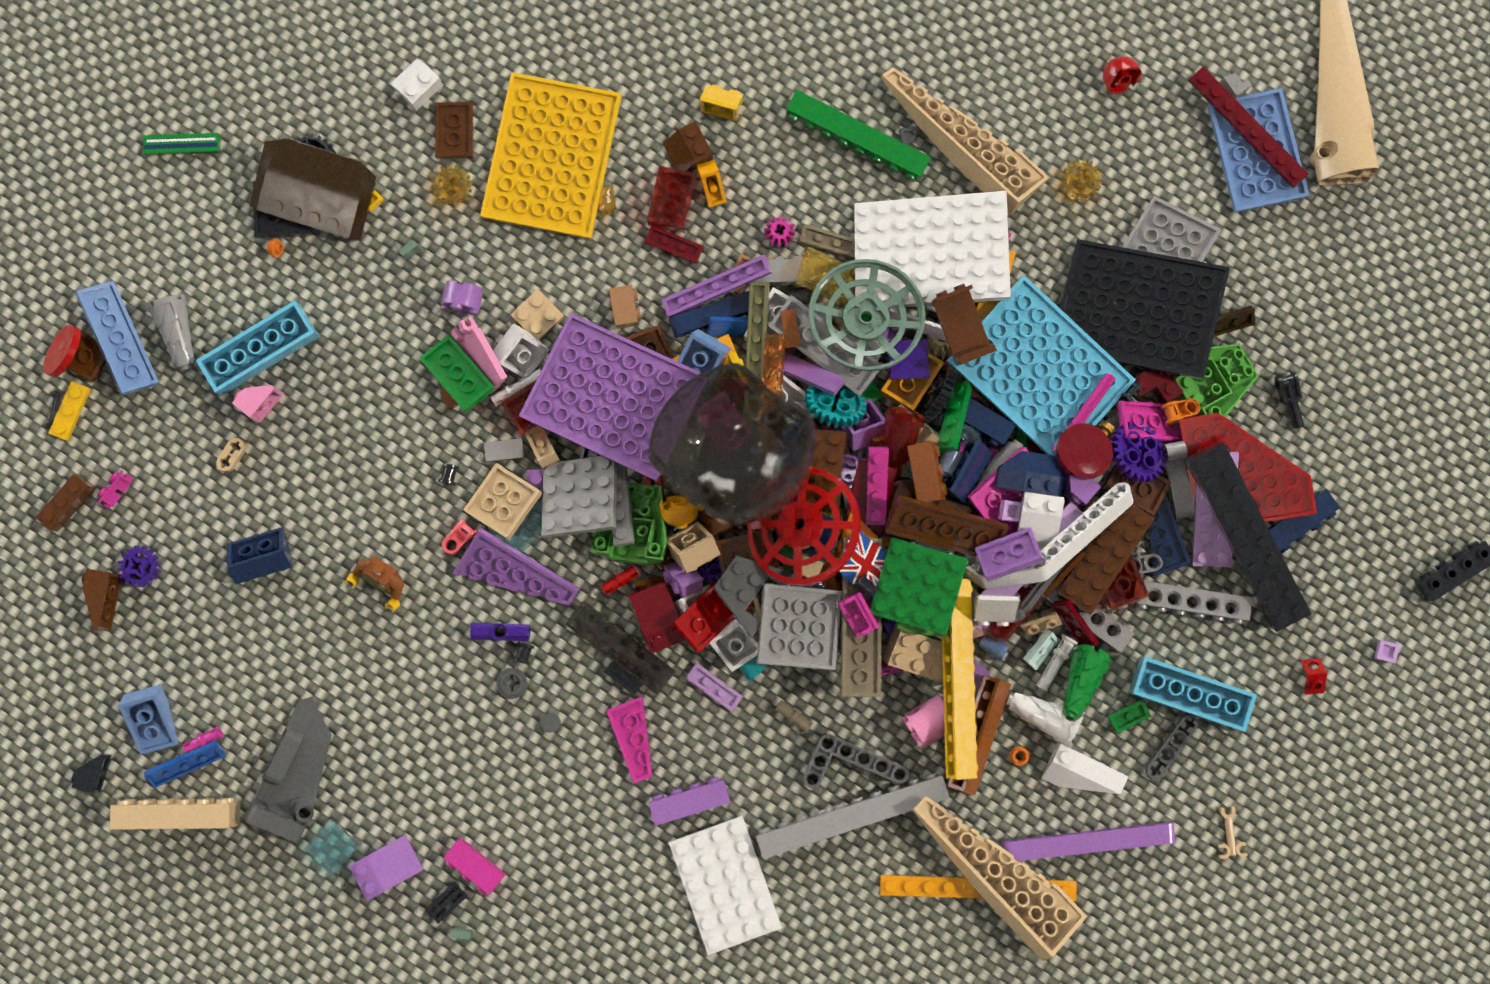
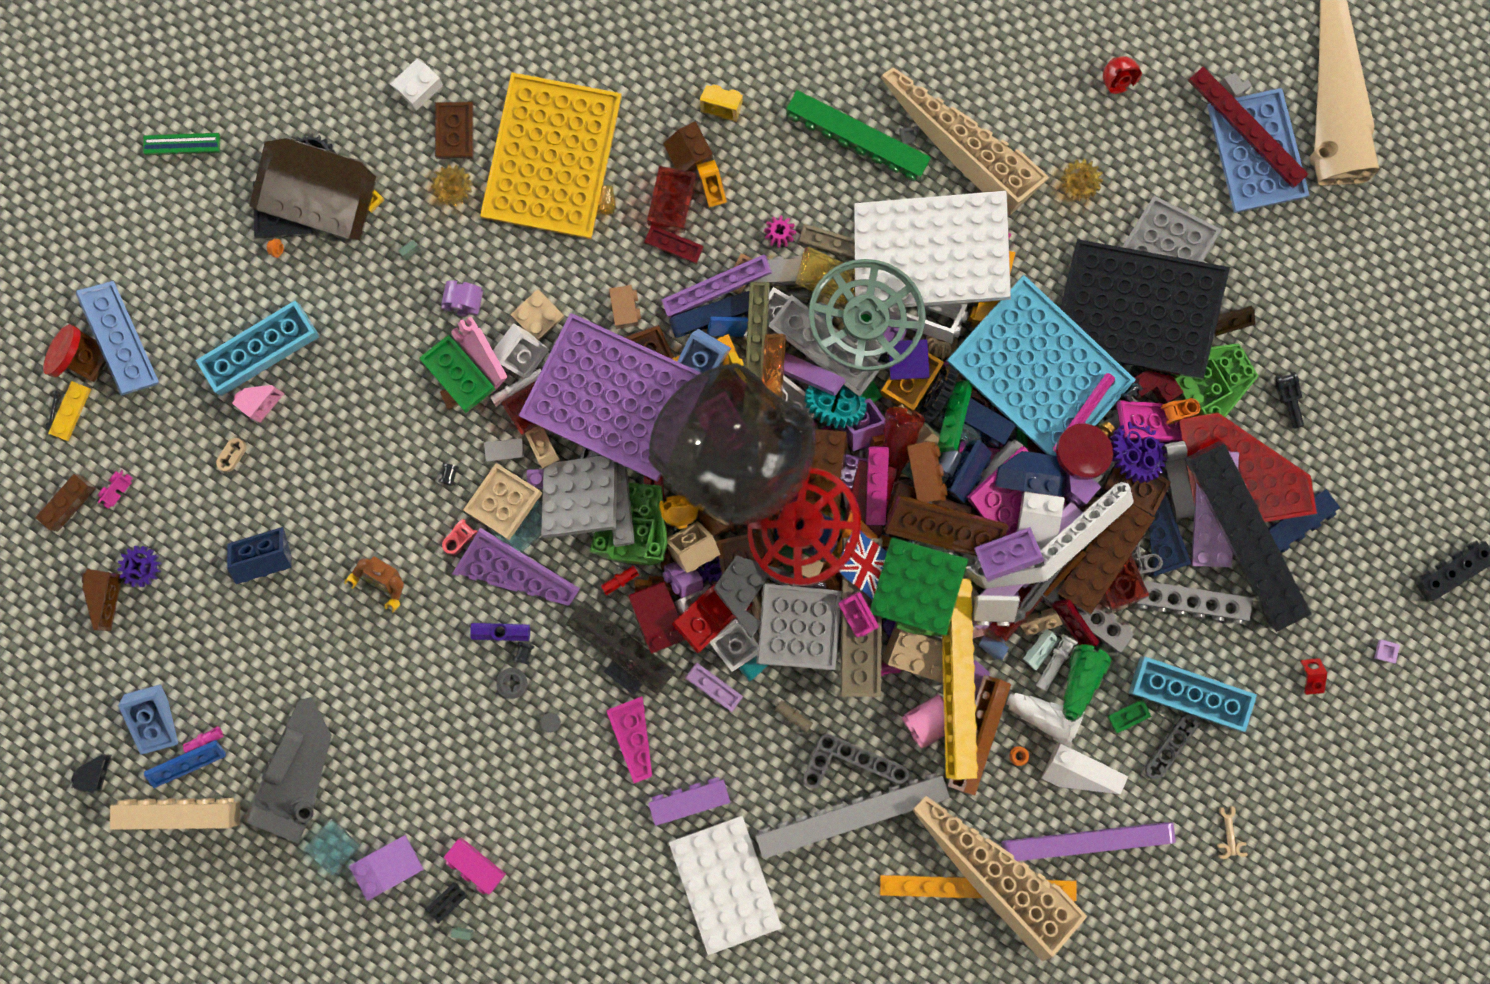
(172, 322): light grey cone -> none
(790, 328): dark orange sticker -> none
(865, 586): black bush -> none
(962, 325): reddish brown panel -> none
(1010, 510): lavender plate -> none

